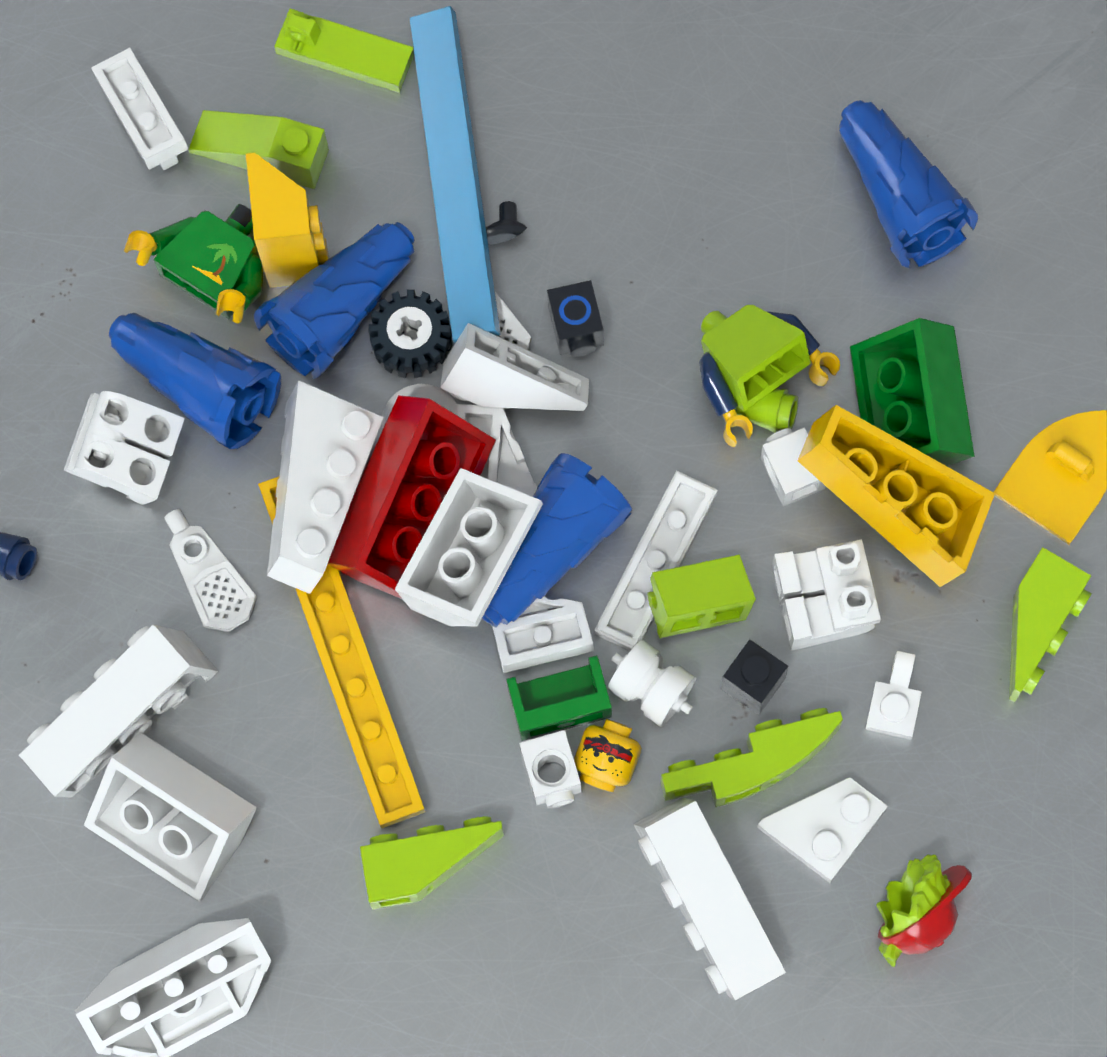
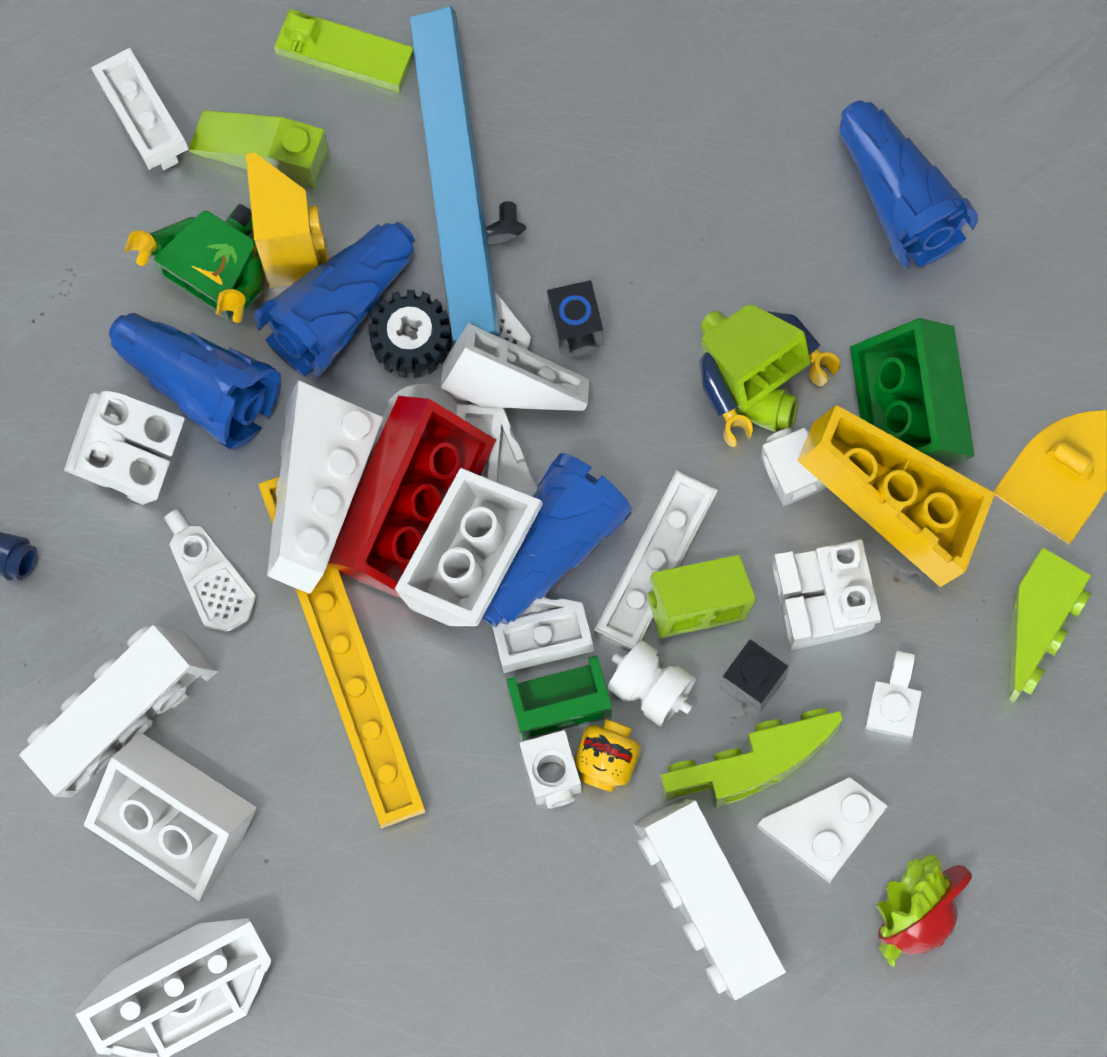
(415, 866): lime slope -> none

